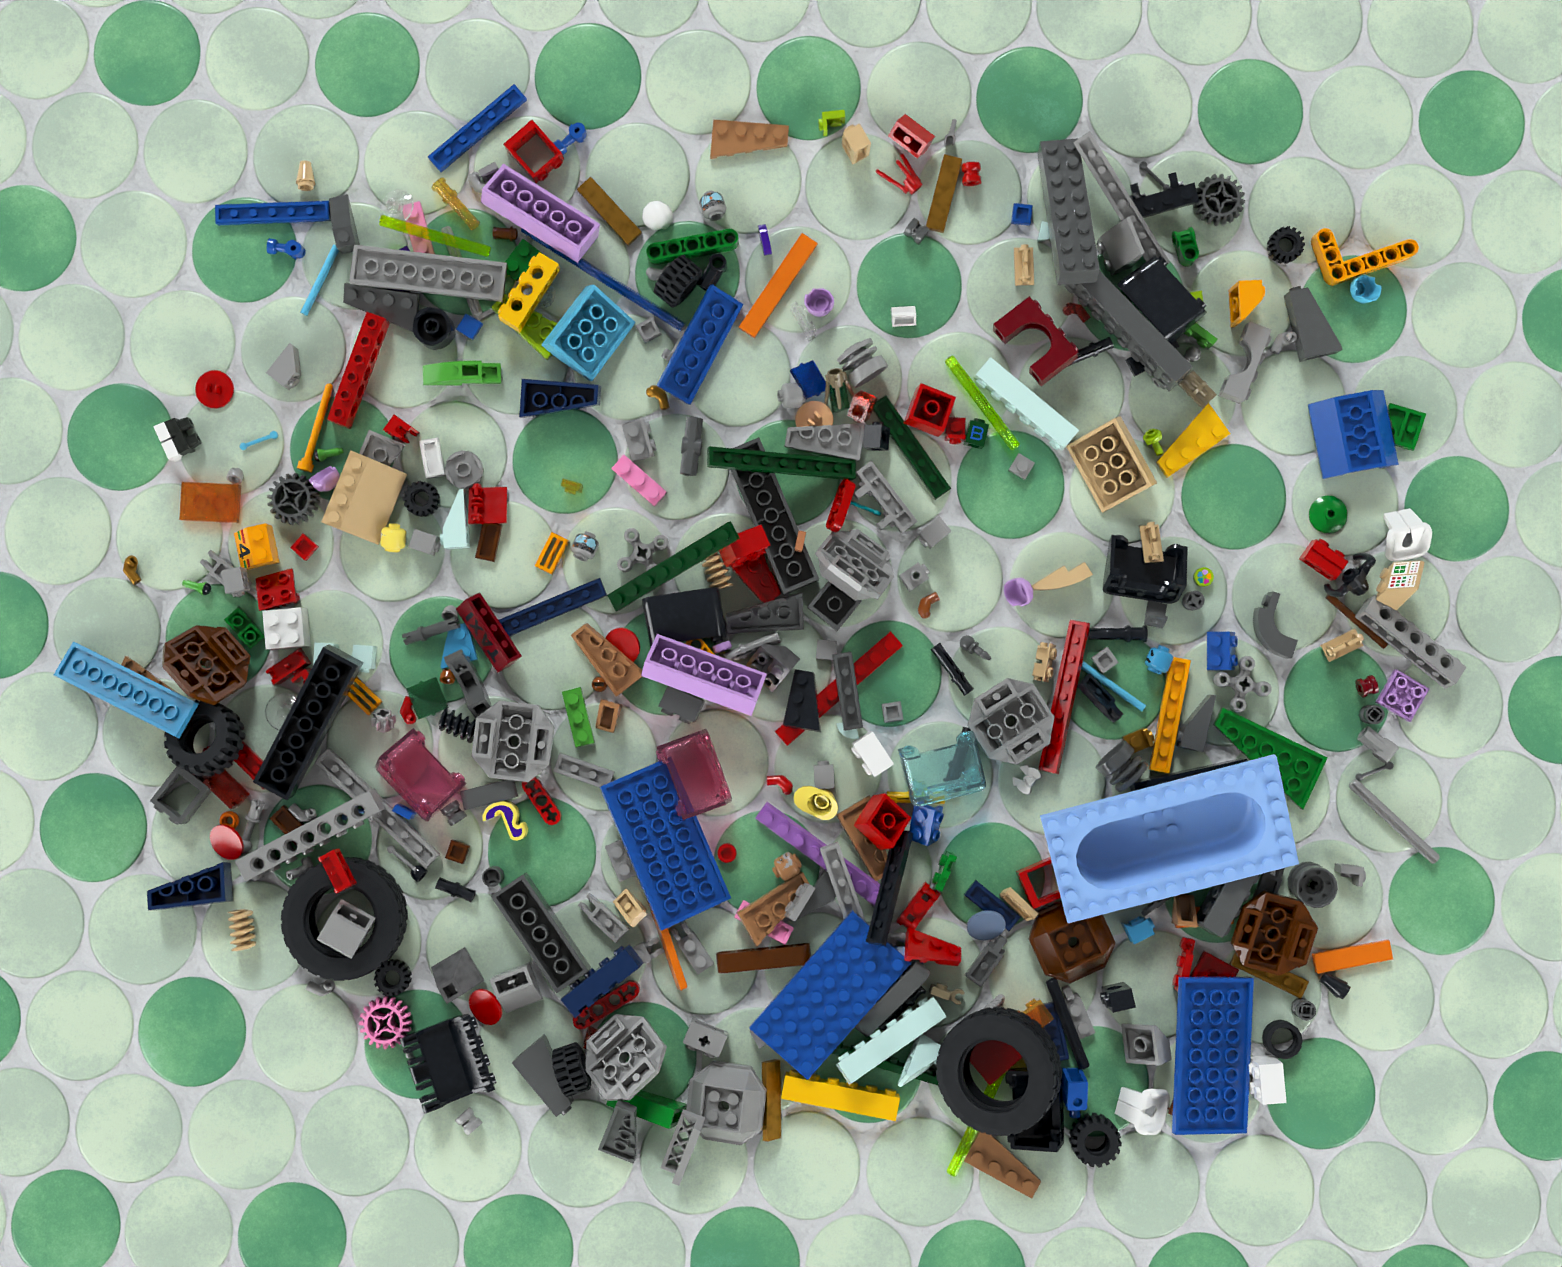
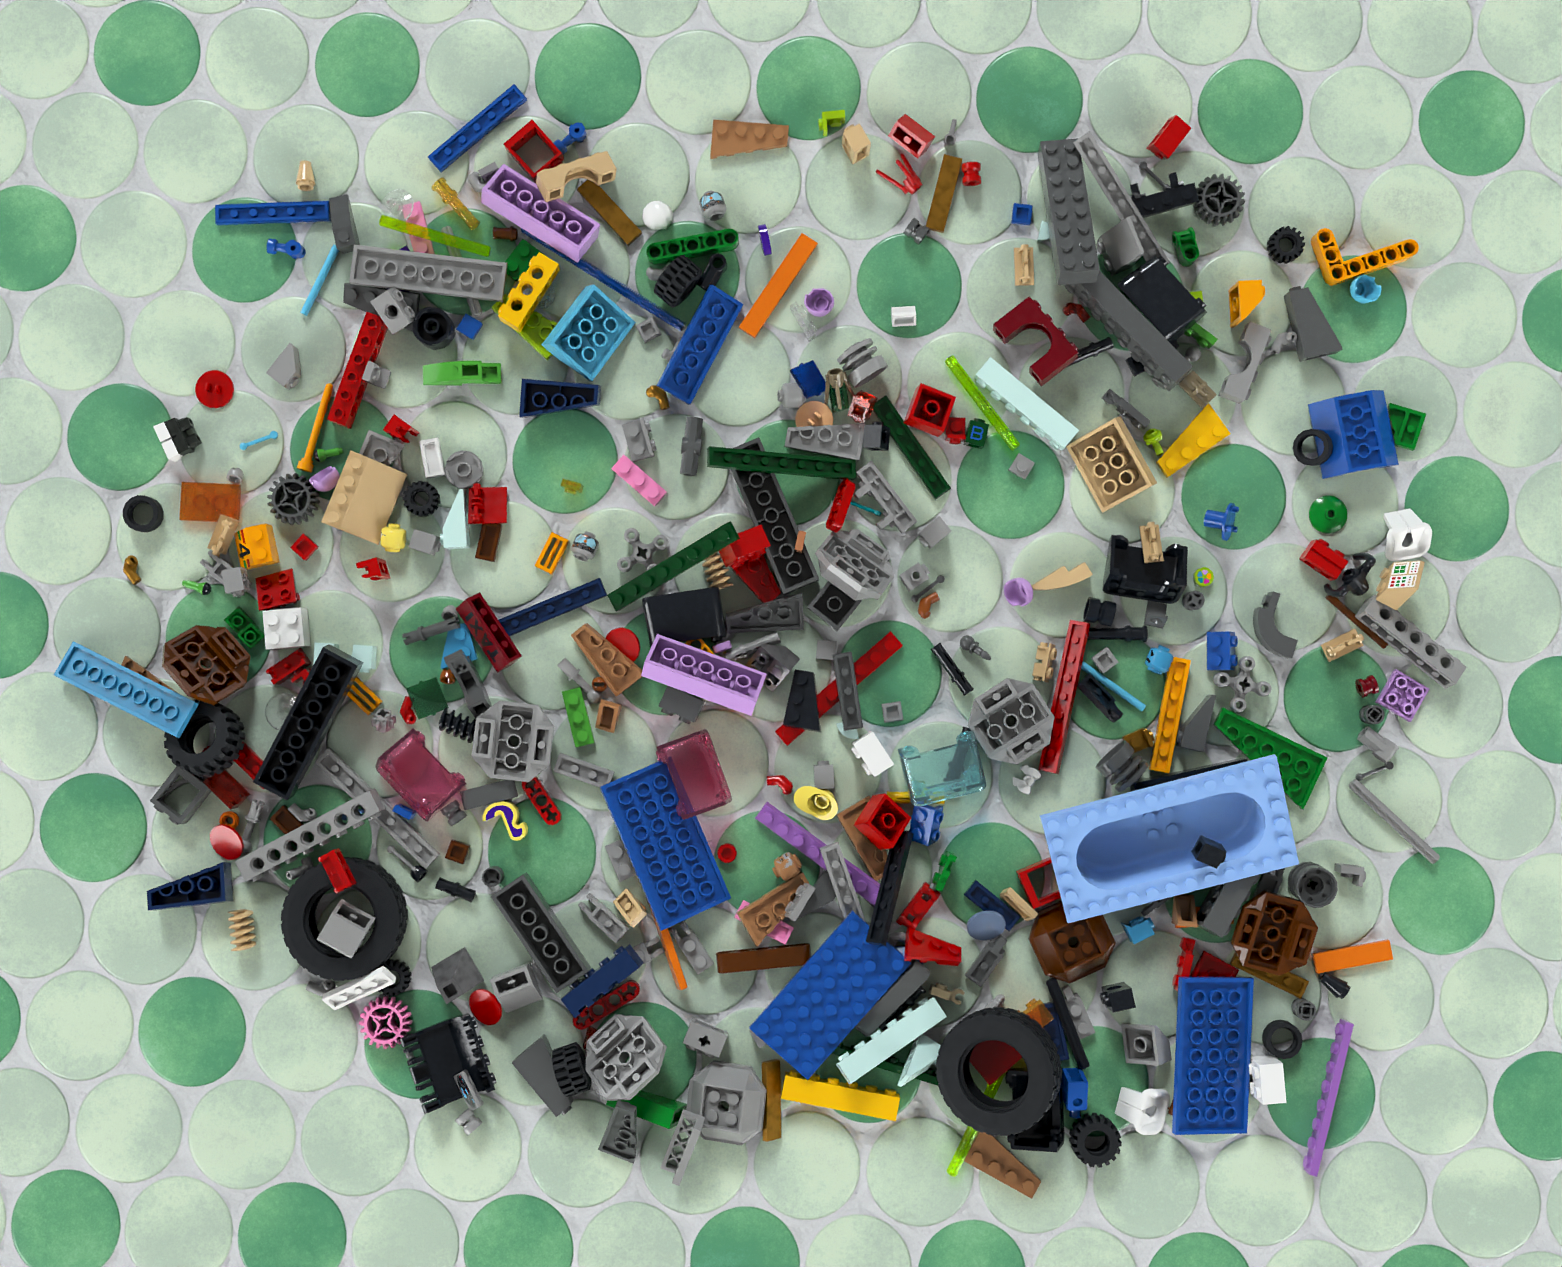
(130, 506): none -> black tyre
(222, 535): none -> tan hinge
(359, 988): none -> white plate
(375, 567): none -> red hinge
(376, 375): none -> light grey bracket
(383, 306): none -> light grey brick
(468, 1090): none -> slope
(592, 695): none -> light grey pin
(596, 168): none -> tan arch
(940, 579): none -> dark grey hinge
(1099, 611): none -> black wheel
(1125, 408): none -> dark grey hinge
(1169, 137): none -> red hinge
(1209, 852): none -> black brick
(1222, 520): none -> blue piece
(1297, 447): none -> black tyre
(1329, 1093): none -> medium lavender plate

